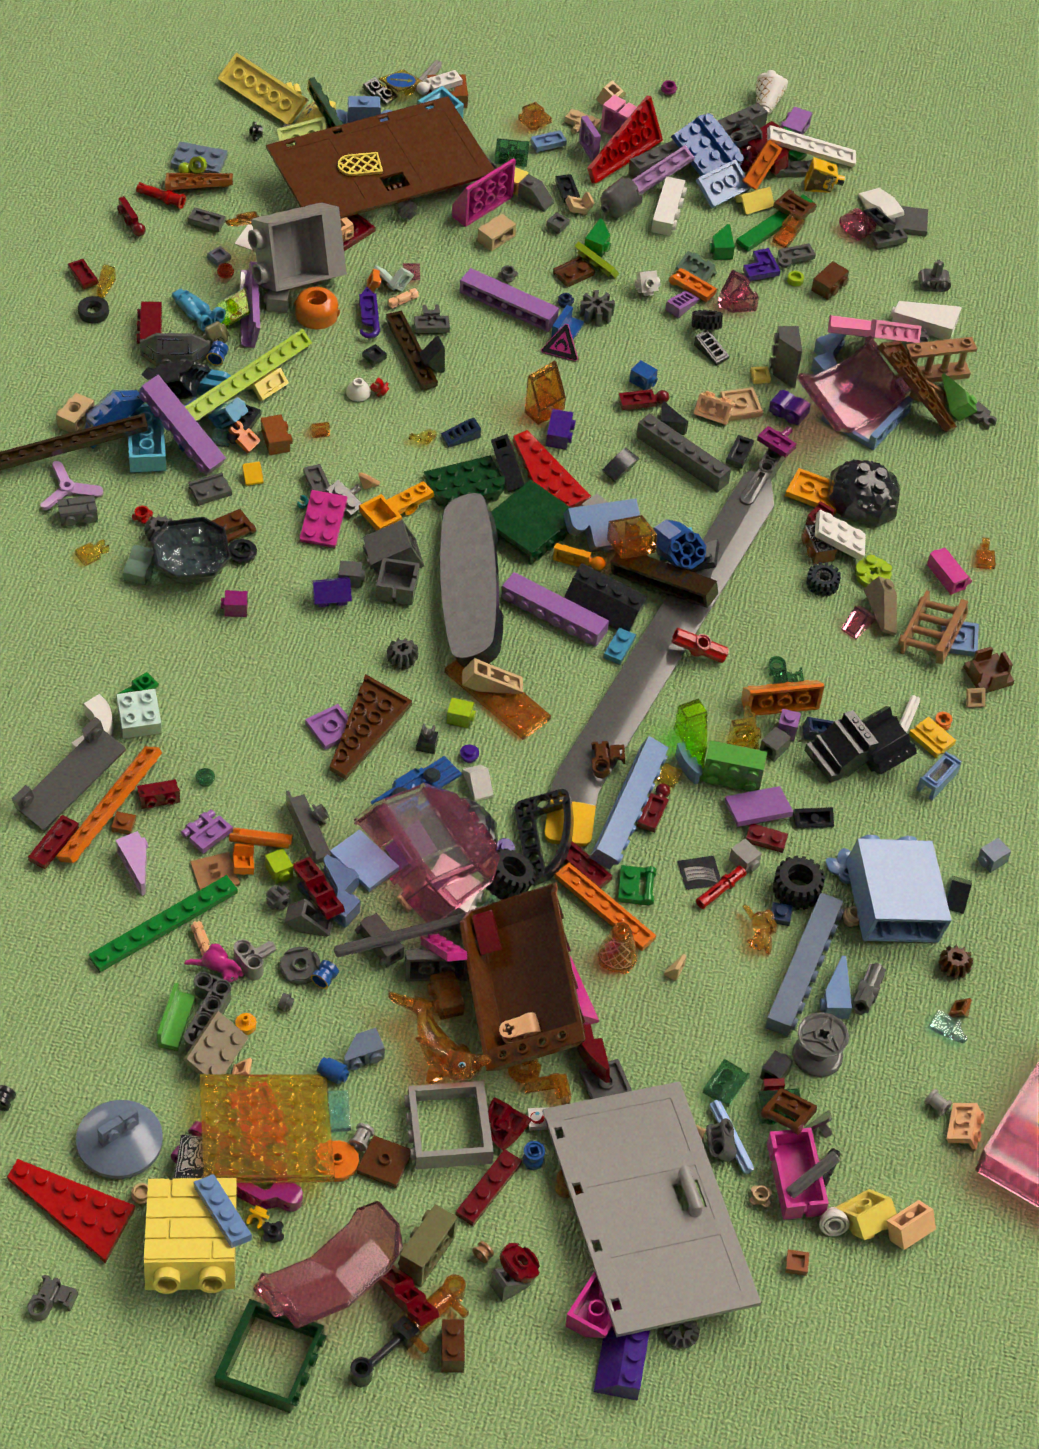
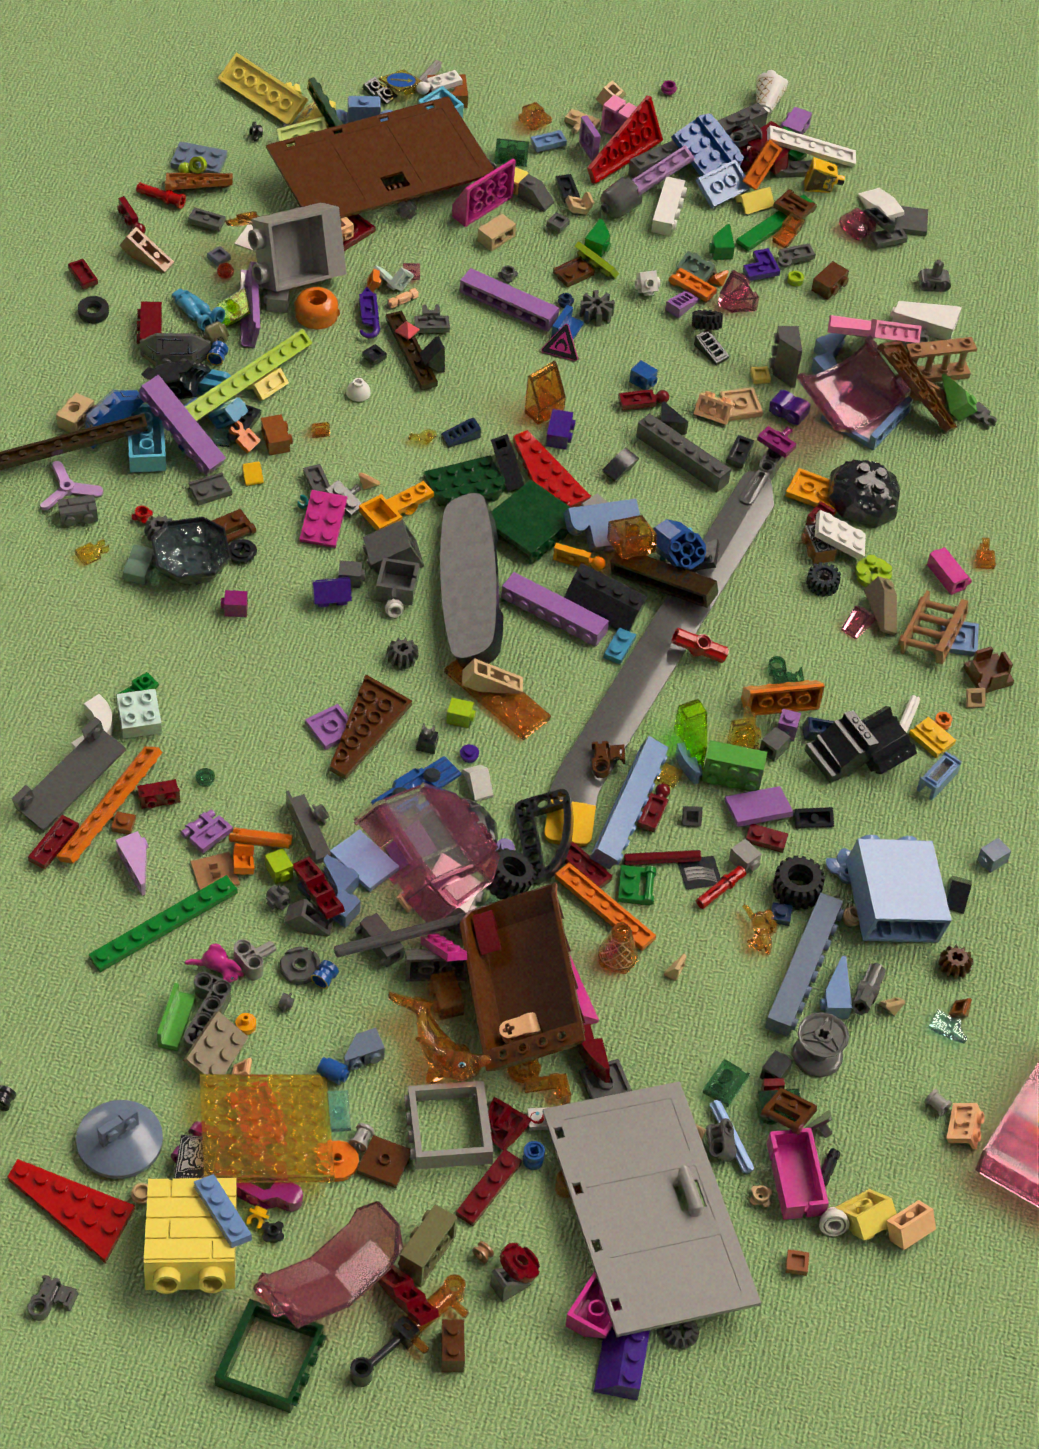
(106, 280): clear yellow slope -> none
(145, 251): none -> medium nougat slope
(200, 936): light nougat axle -> none
(359, 173): light yellow window -> none
(381, 387): red plate -> none
(394, 608): none -> white plate
(407, 330): none -> coral slope
(662, 857): none -> dark red axle
(692, 816): none -> dark grey slope
(719, 278): none -> orange slope
(813, 1174): dark grey axle -> none
(892, 1005): none -> tan slope

